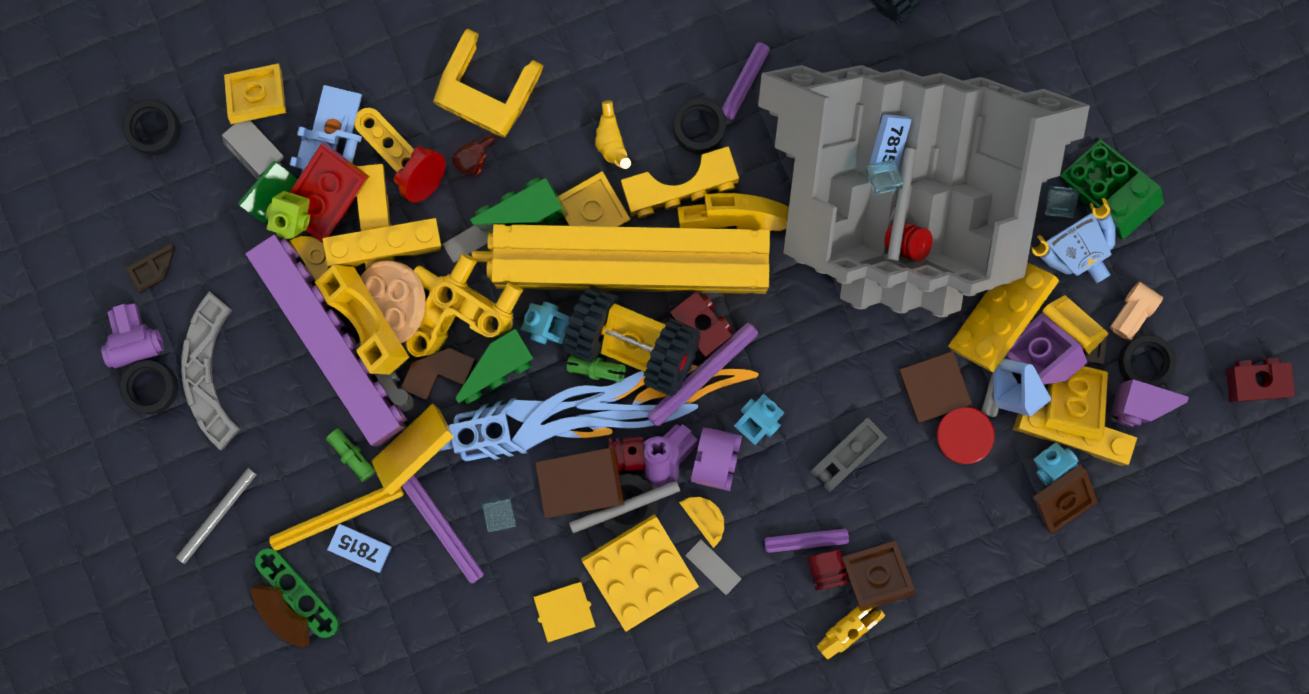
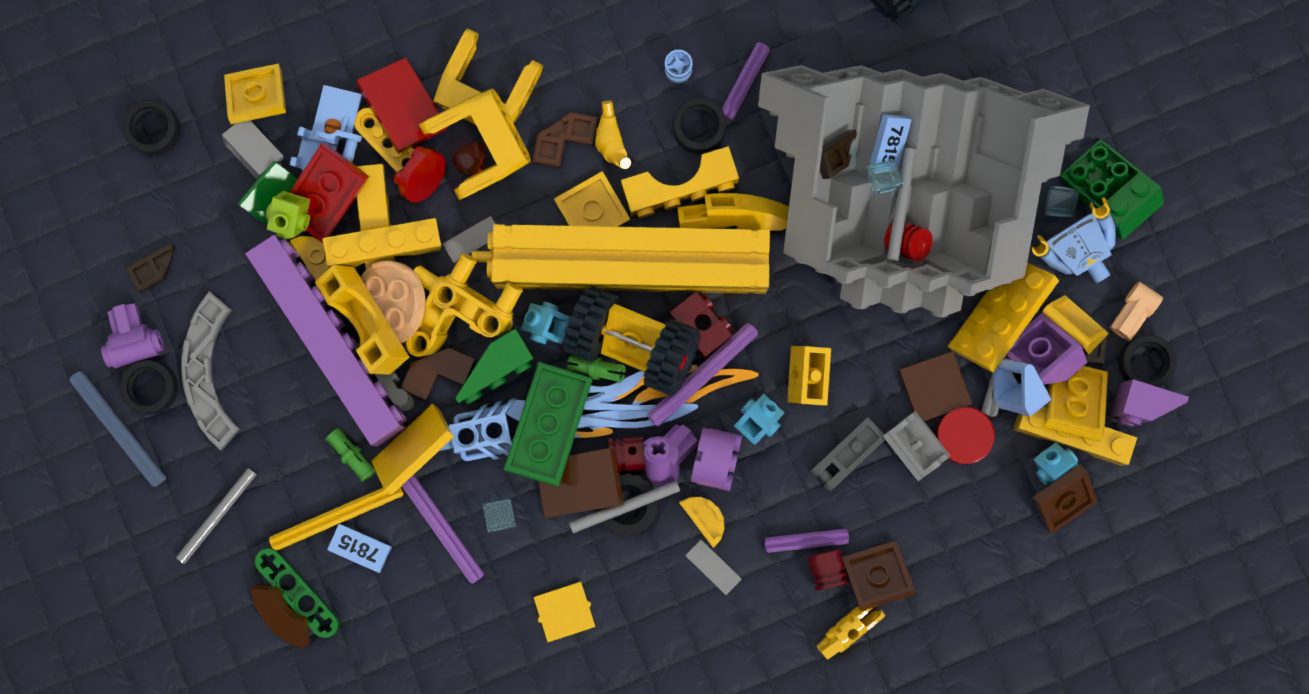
(117, 429): none -> sand blue axle
(399, 103): none -> red tile
(497, 133): none -> yellow connector
(532, 206): green slope -> none
(548, 424): none -> green tile
(571, 128): none -> reddish brown tile
(639, 572): yellow plate -> none
(678, 60): none -> light blue wheel
(809, 375): none -> yellow brick
(836, 154): none -> dark brown tile
(916, 445): none -> light grey hinge
(1243, 384): dark red brick -> none

